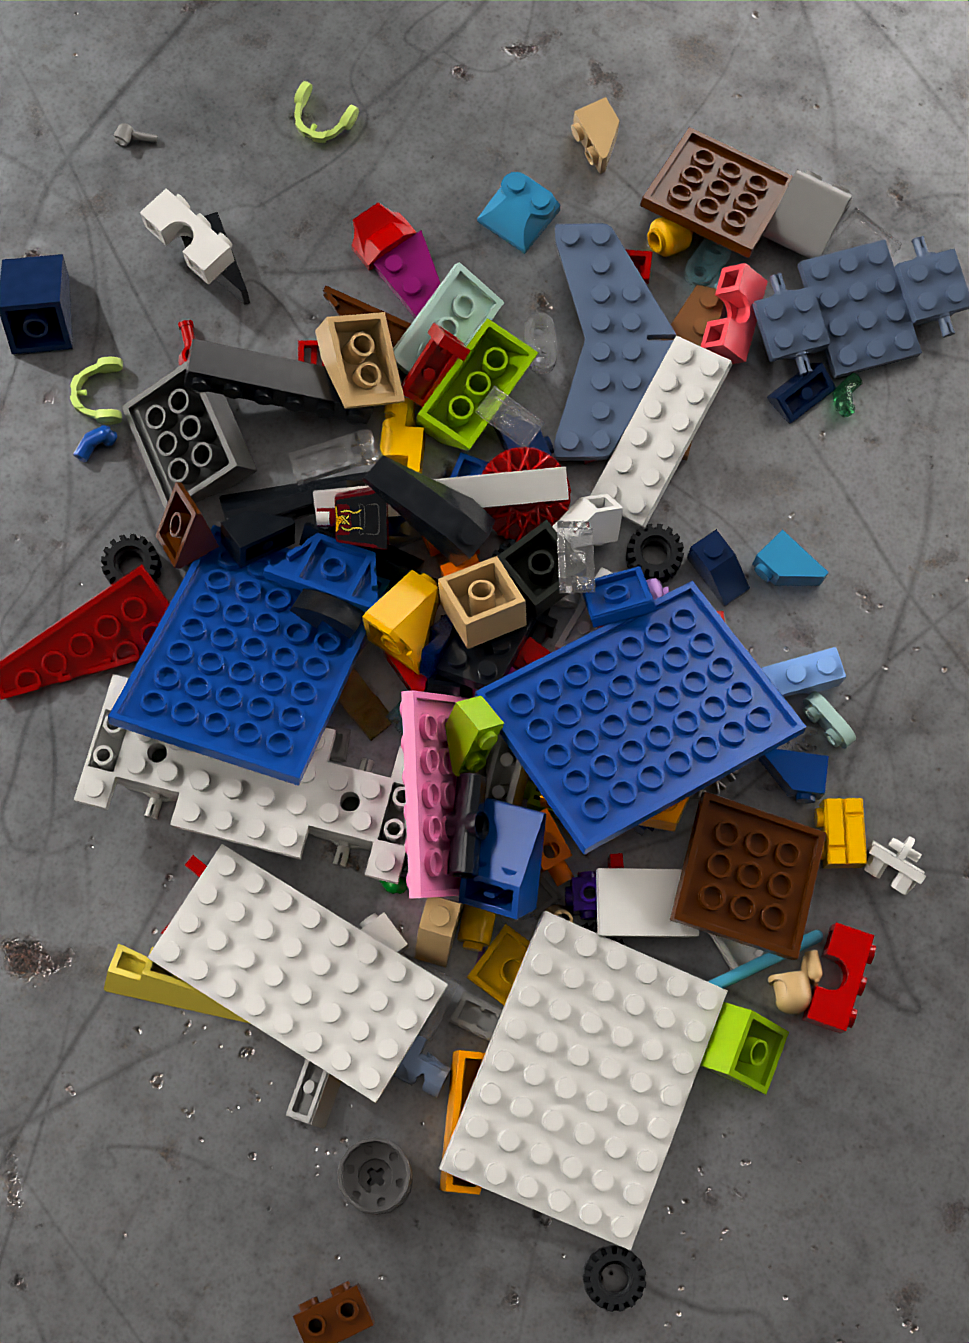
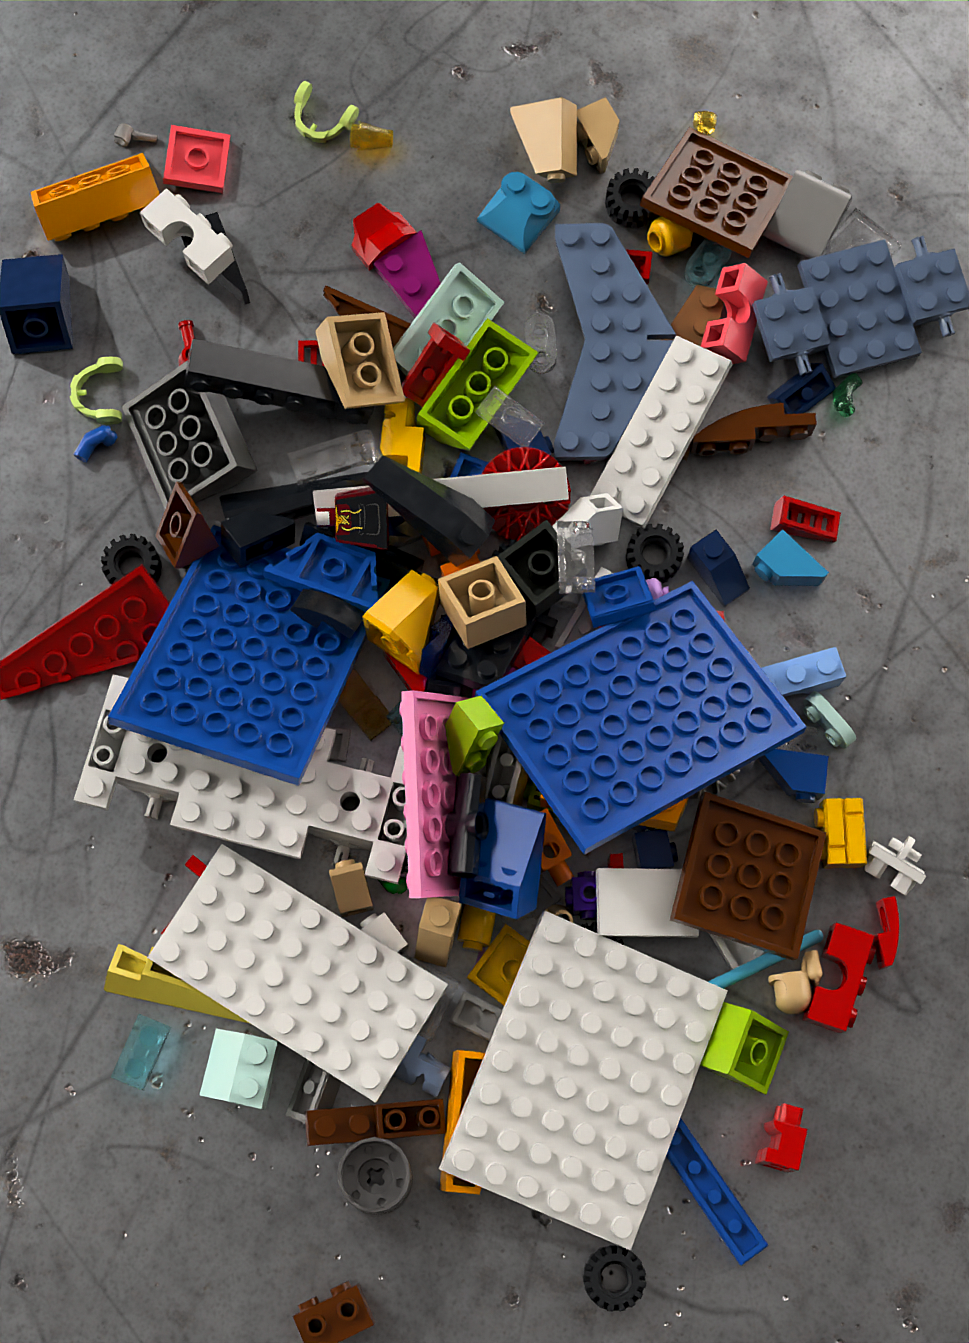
(95, 197): none -> light orange slope
(141, 1052): none -> clear light blue plate
(196, 159): none -> coral plate
(240, 1068): none -> light aqua slope
(351, 888): none -> tan slope
(369, 137): none -> clear yellow cone
(377, 1121): none -> reddish brown slope
(549, 136): none -> tan slope
(621, 210): none -> black tyre
(654, 850): none -> dark blue brick
(704, 122): none -> clear yellow hinge
(714, 1196): none -> blue tile
(740, 429): none -> reddish brown slope
(786, 1140): none -> red hips
(803, 529): none -> red slope
(887, 942): none -> red slope

